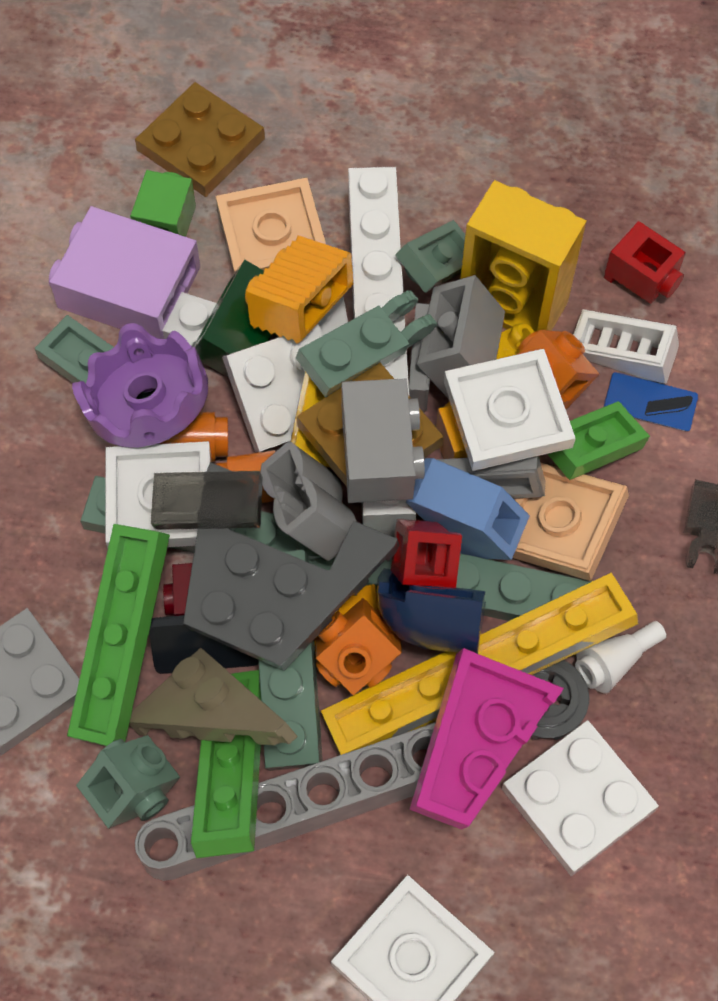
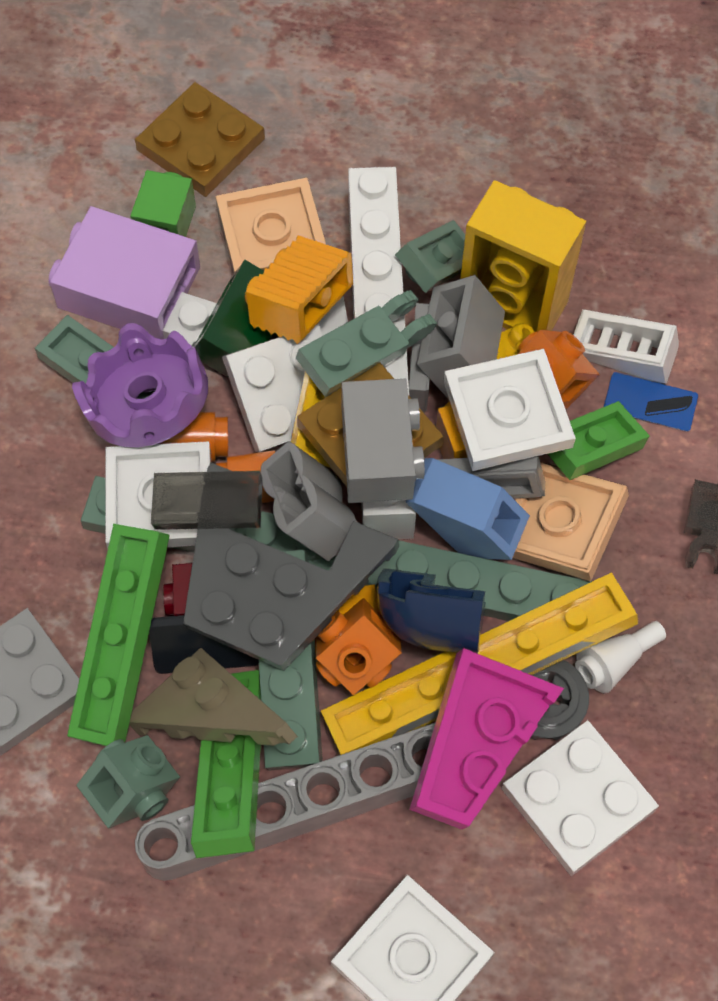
(426, 554): red brick -> none
(646, 263): red brick -> none

